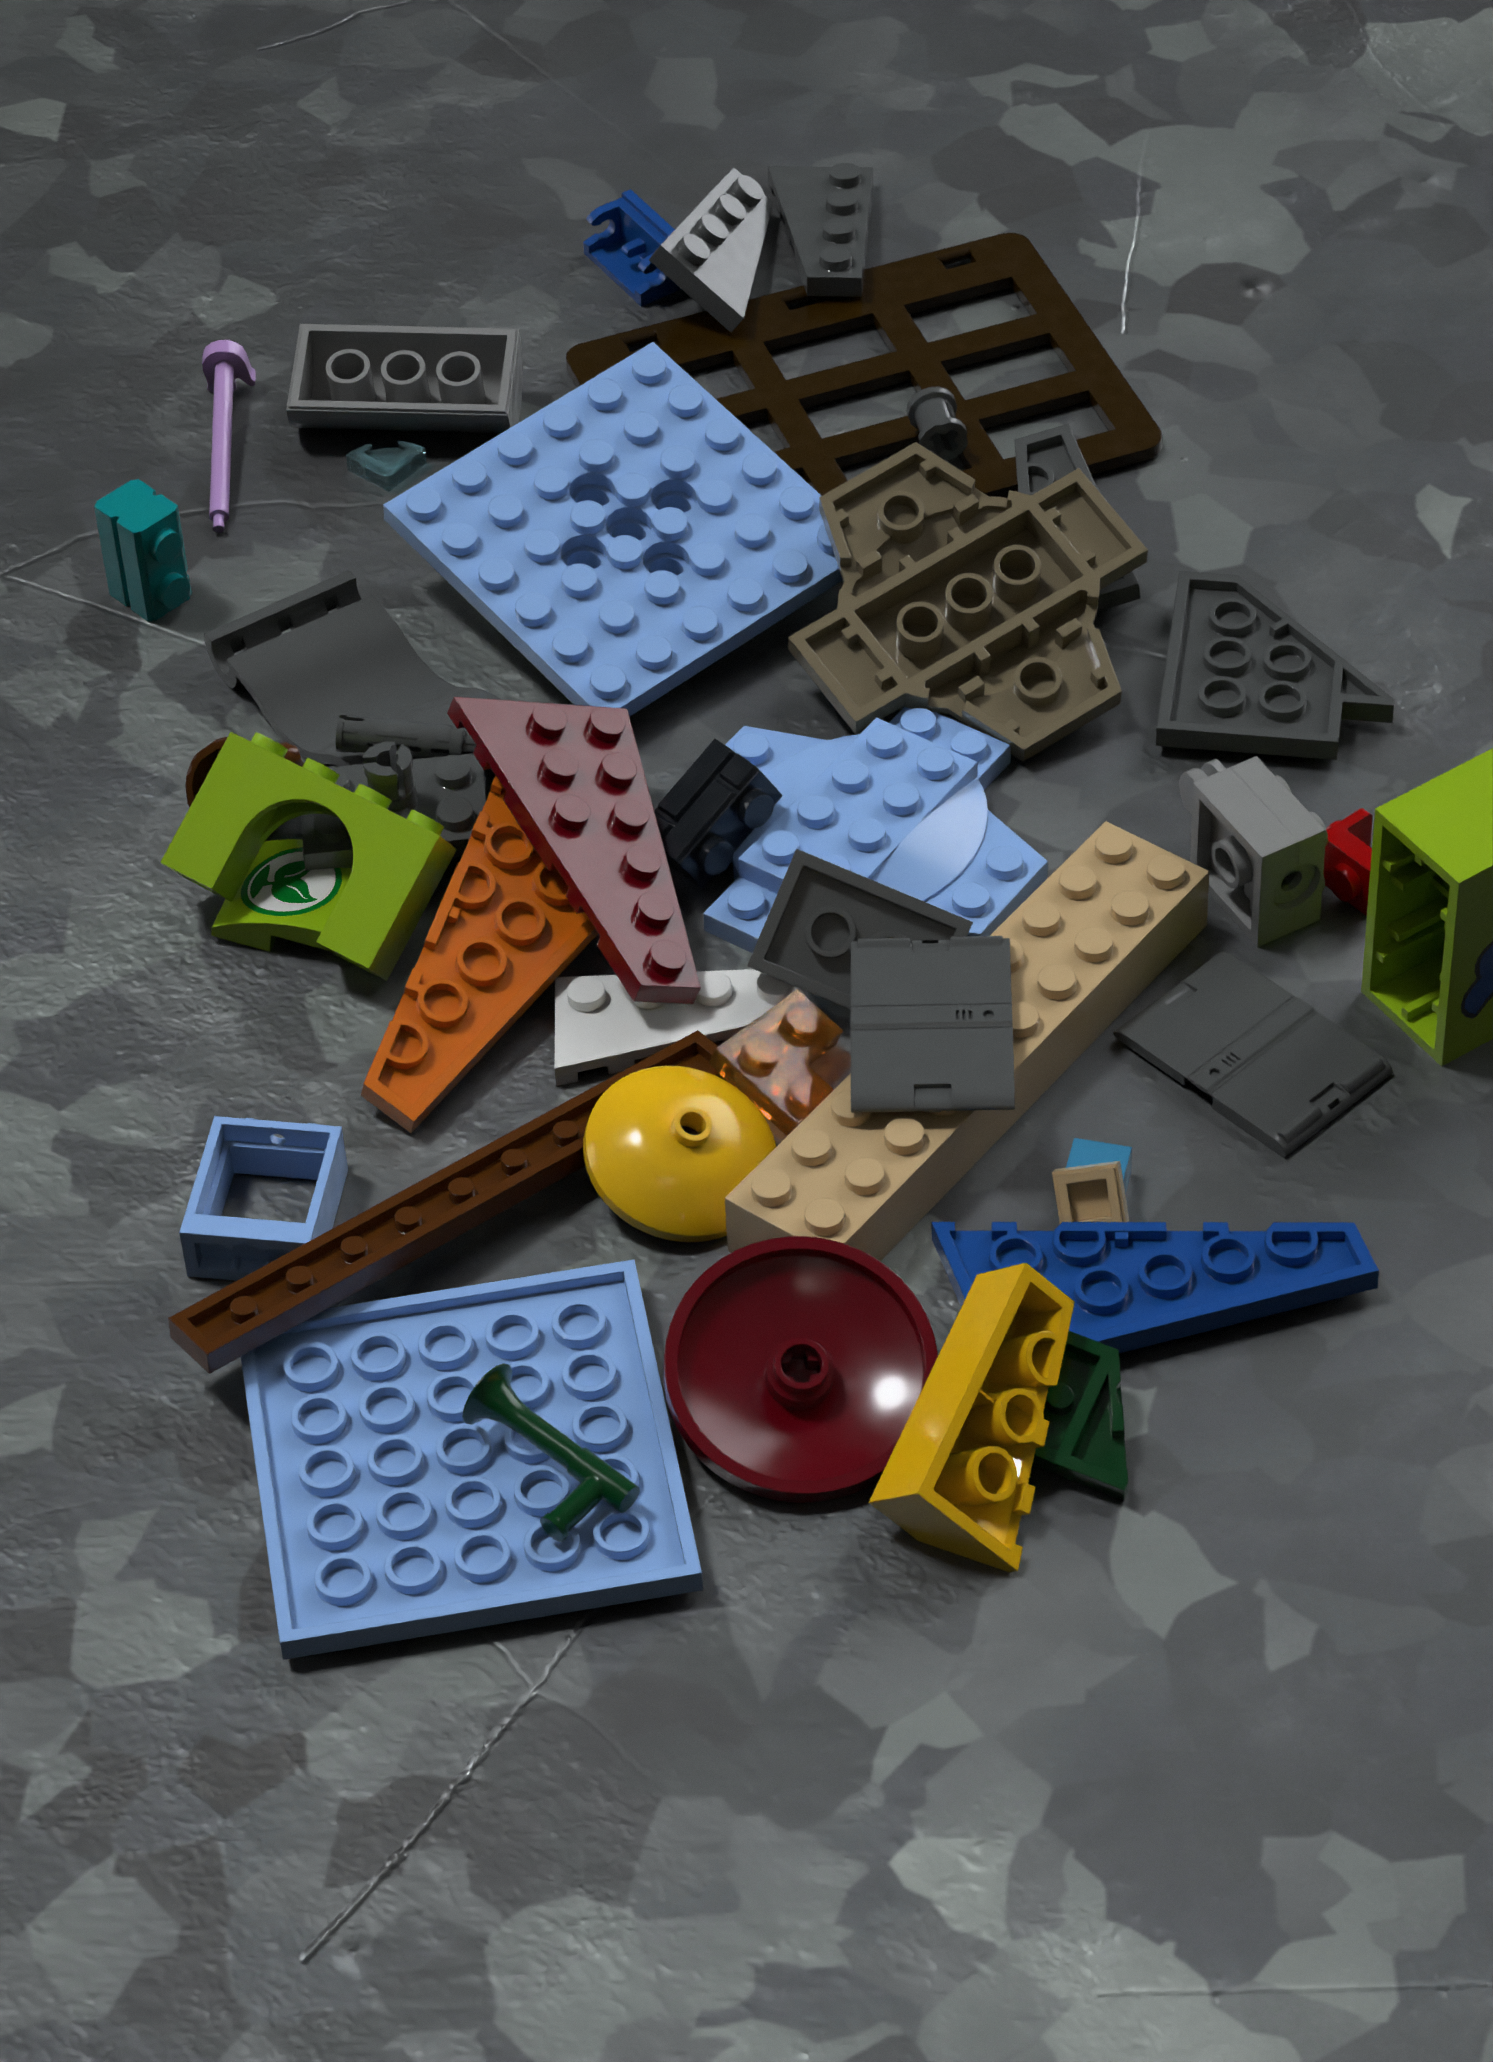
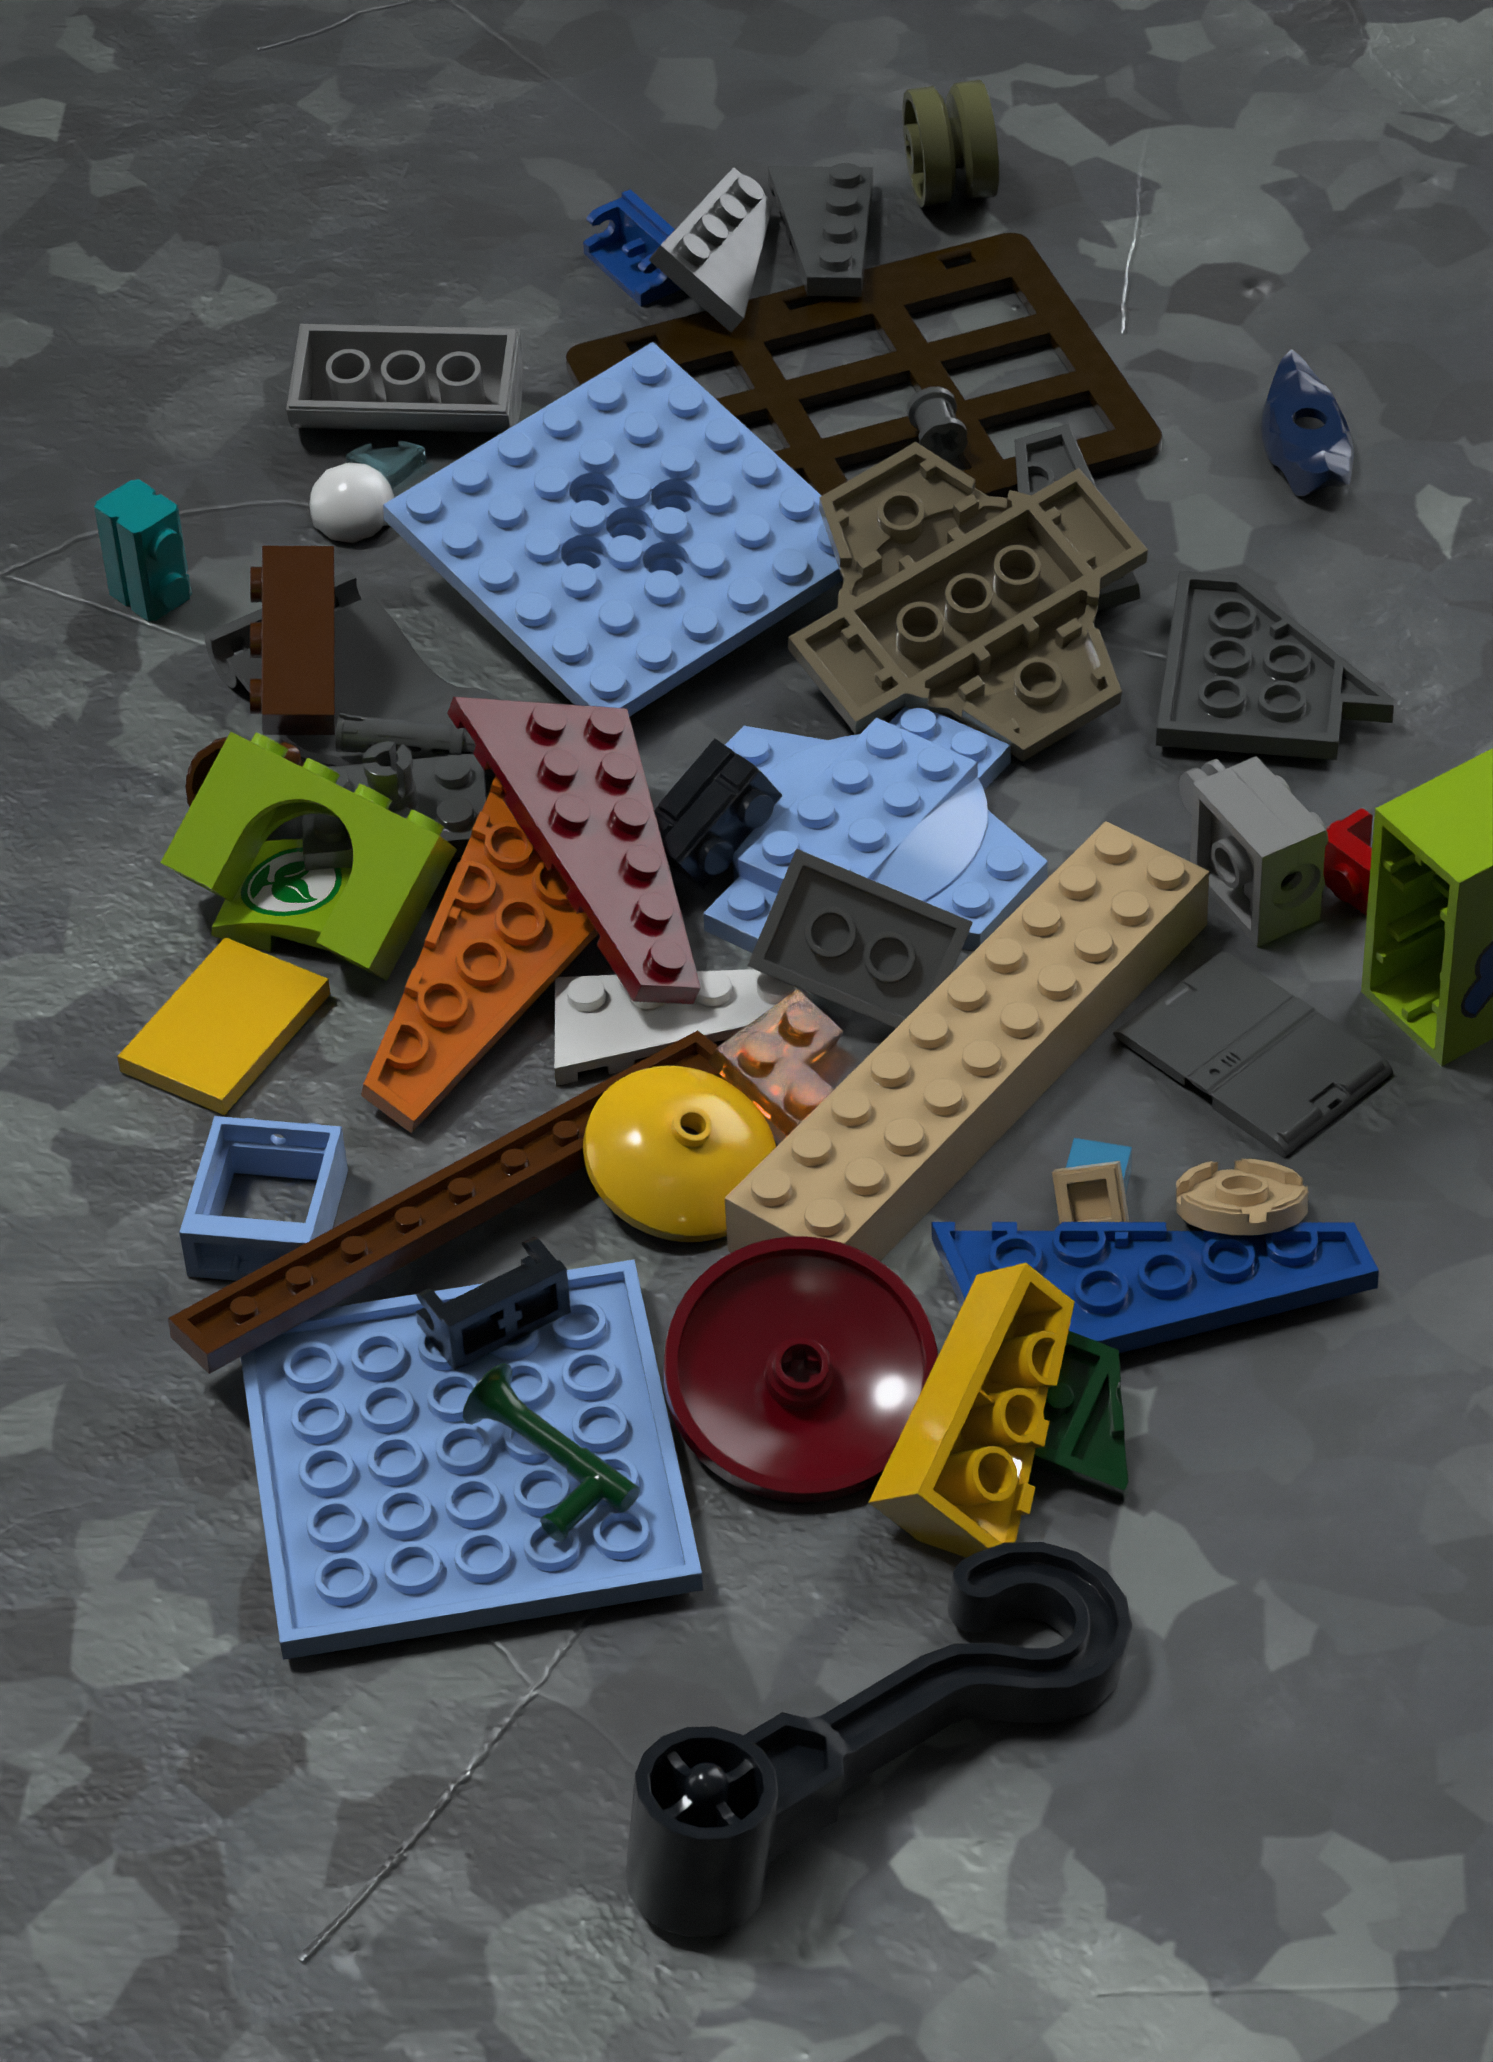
(222, 365): lavender piece -> none
(224, 1025): none -> yellow tile
(294, 640): none -> reddish brown wedge
(349, 502): none -> white hair
(497, 1309): none -> black hinge
(728, 1803): none -> black piece
(931, 1025): dark grey piece -> none
(950, 143): none -> olive wheel
(1244, 1200): none -> tan tile
(1306, 456): none -> dark blue piece

